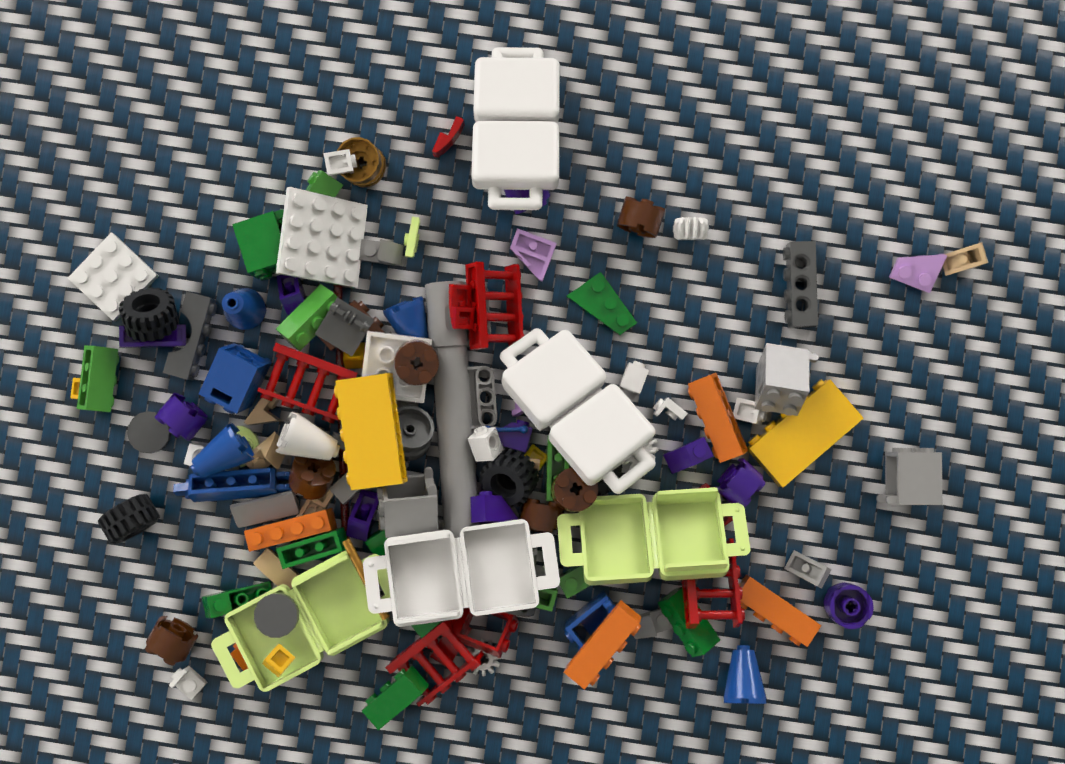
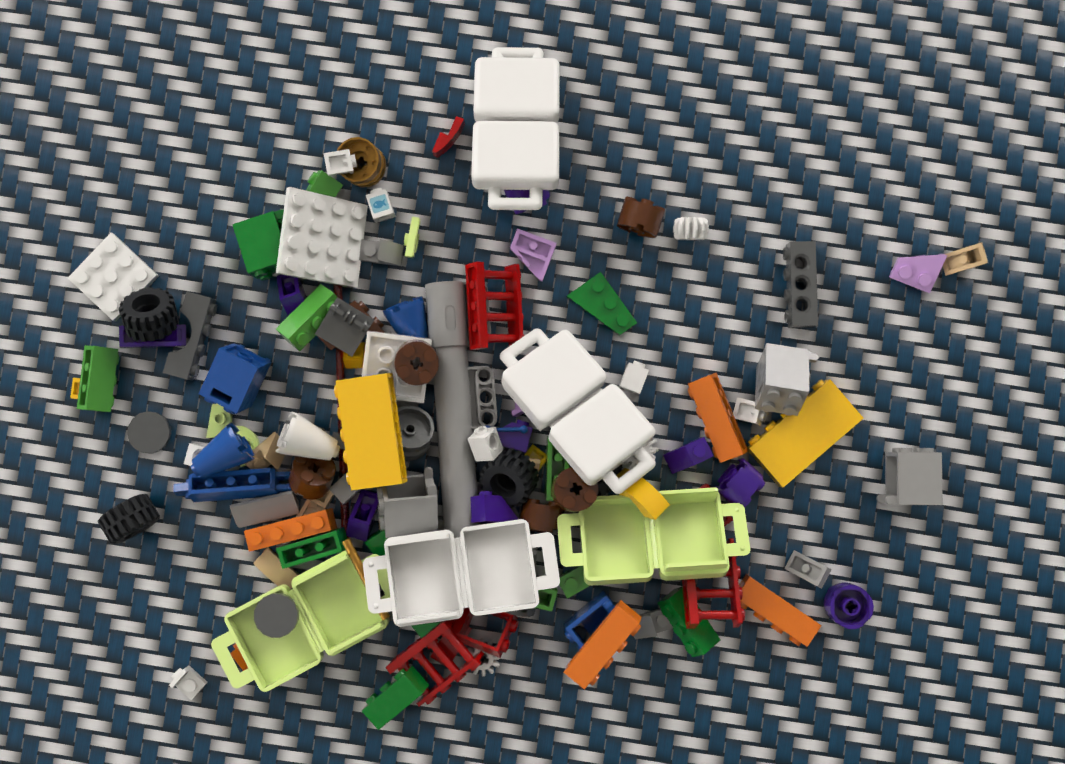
(171, 640): reddish brown brick -> none
(181, 416): dark purple brick -> none
(218, 420): none -> yellowish green plate
(226, 601): green slope -> none
(244, 308): blue cone -> none
(261, 413): tan slope -> none
(278, 660): yellow slope -> none
(303, 362): red fence -> none
(380, 205): none -> white brick
(460, 306): red slope -> none
(645, 497): none -> yellow brick
(673, 409): white bracket -> none
(744, 678): blue cone -> none

